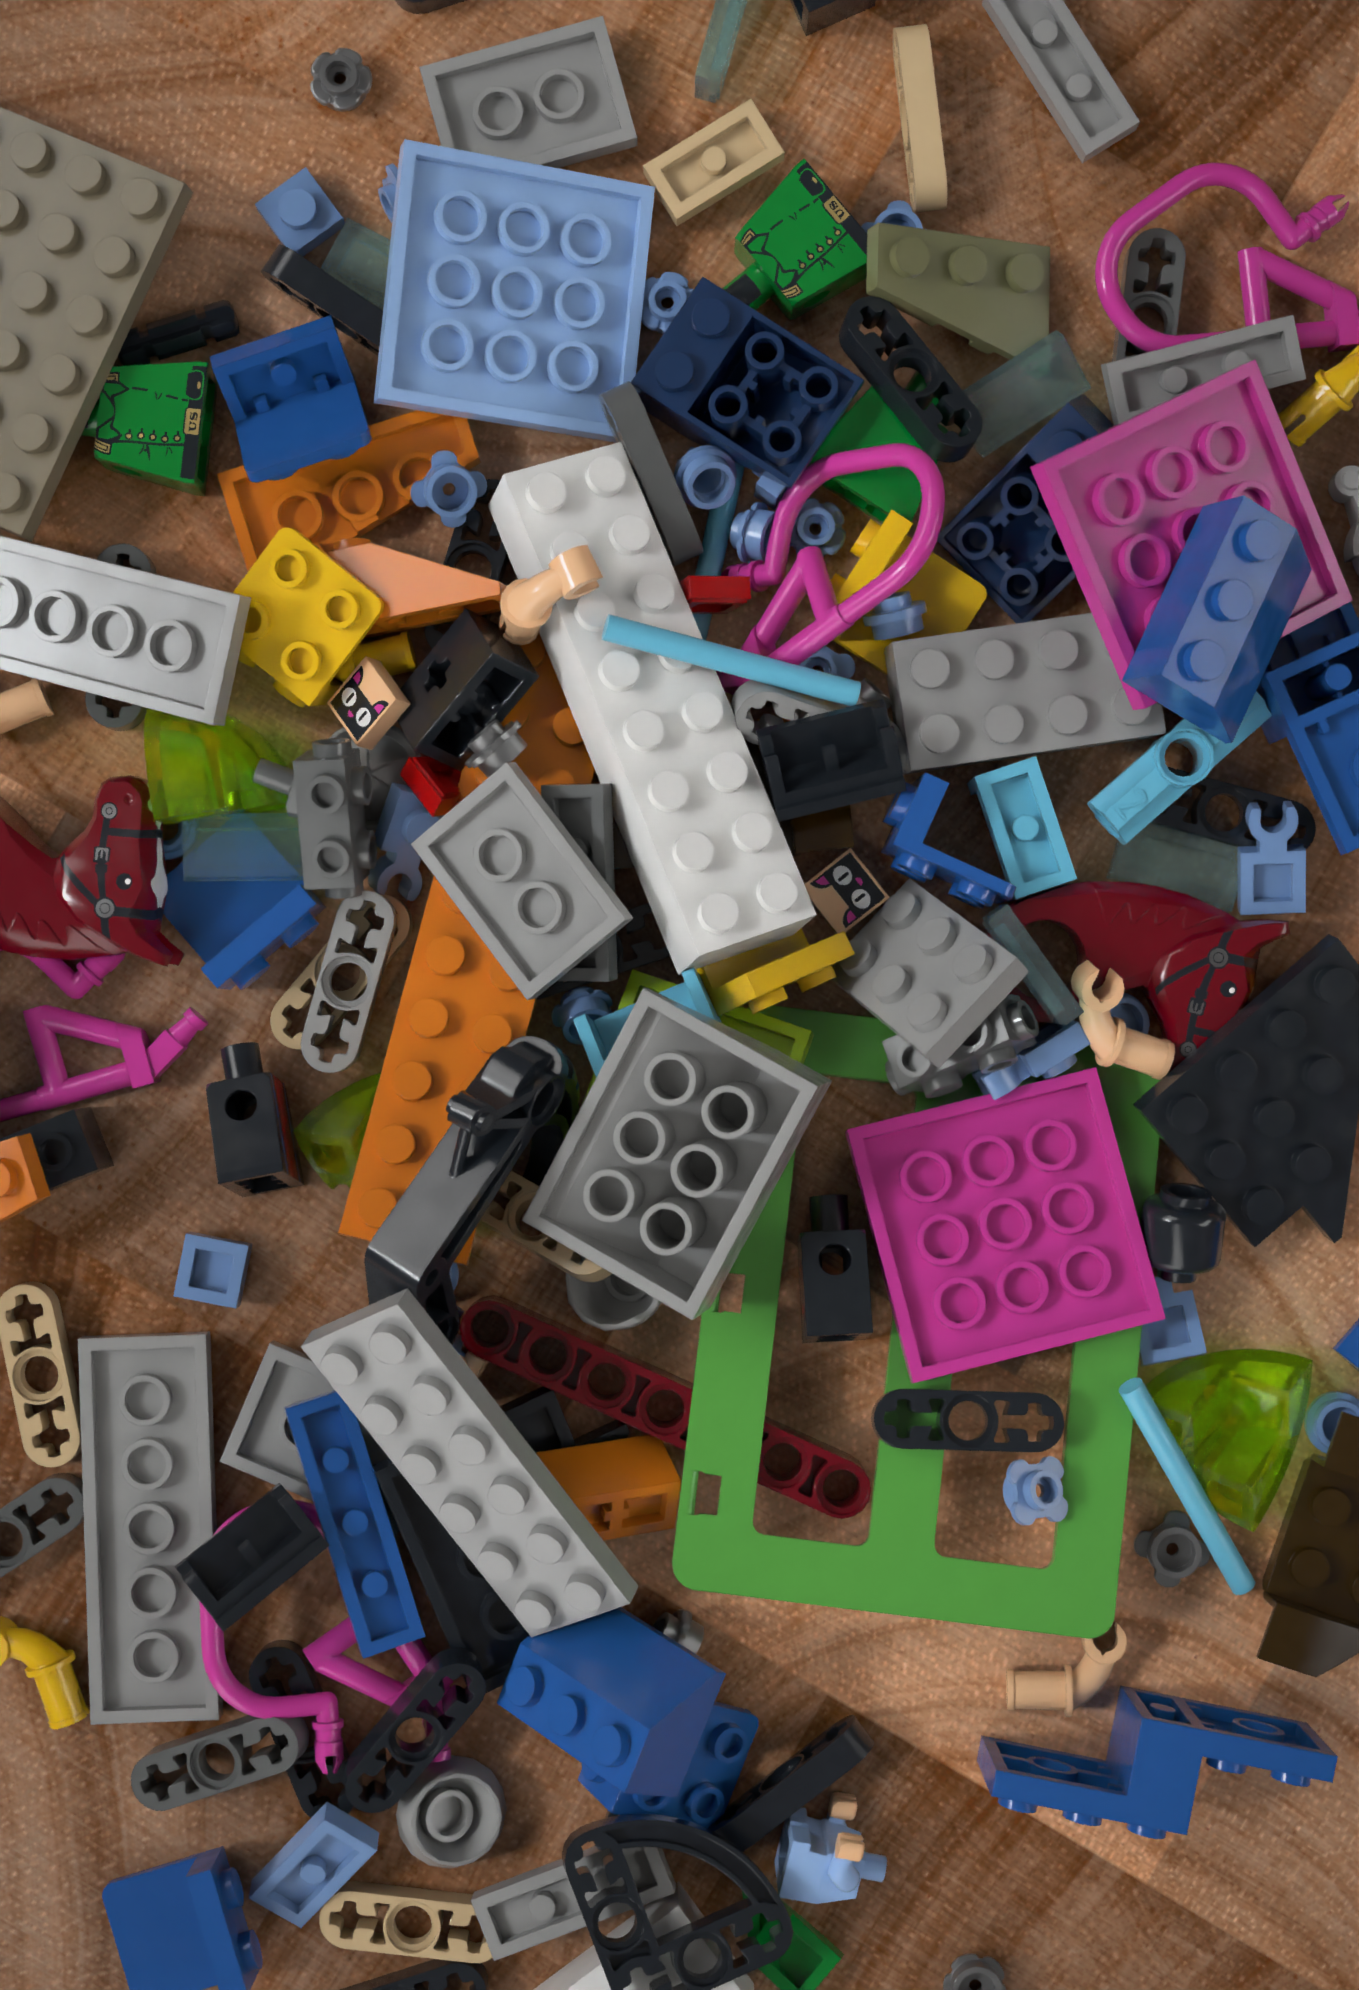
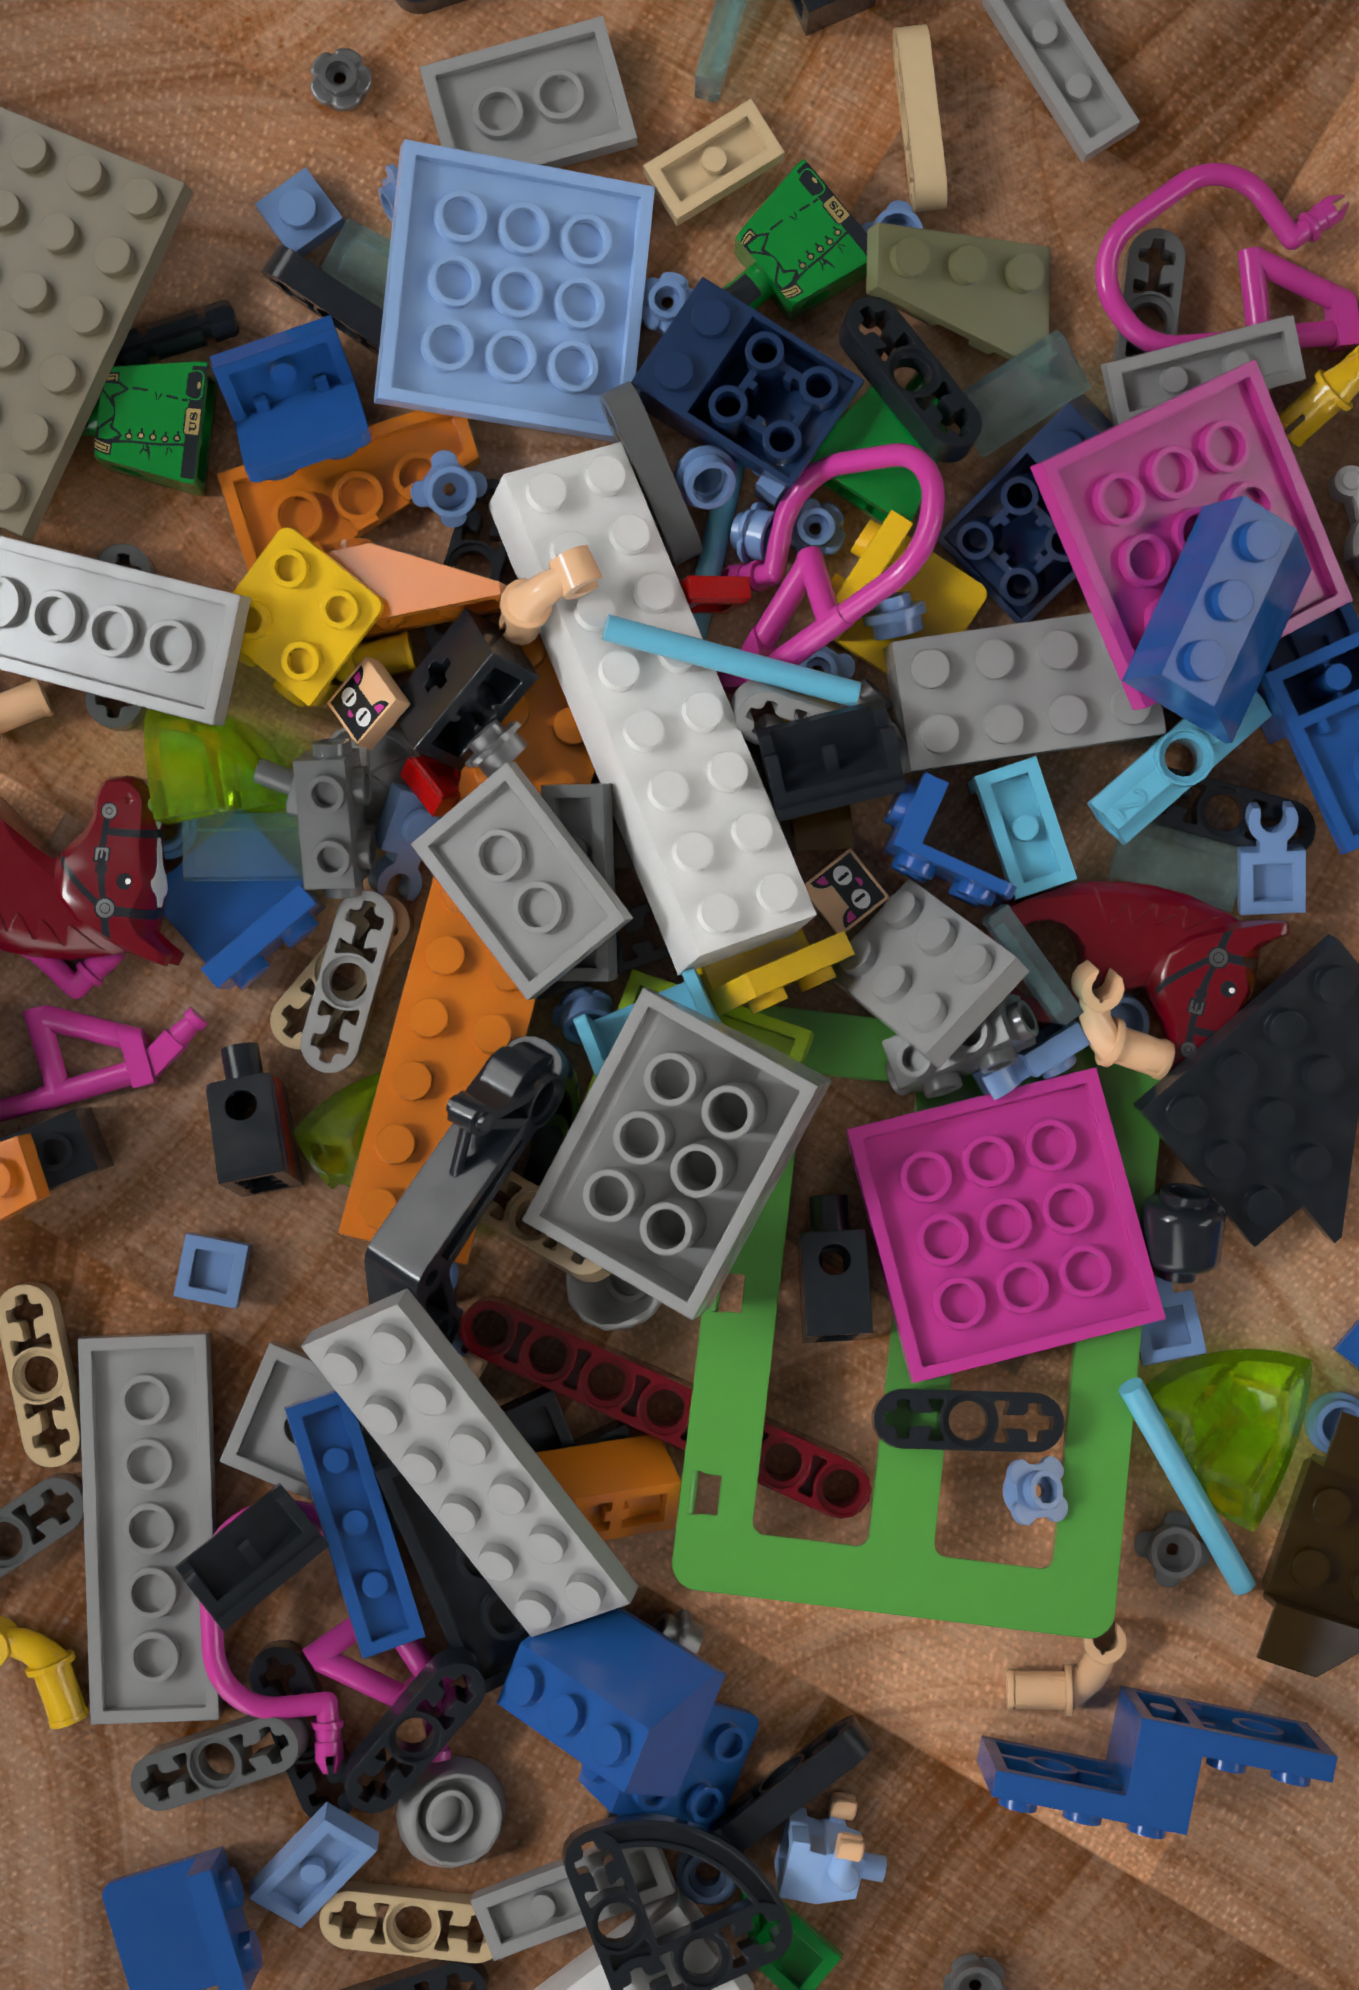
(699, 1889): none -> medium blue plate

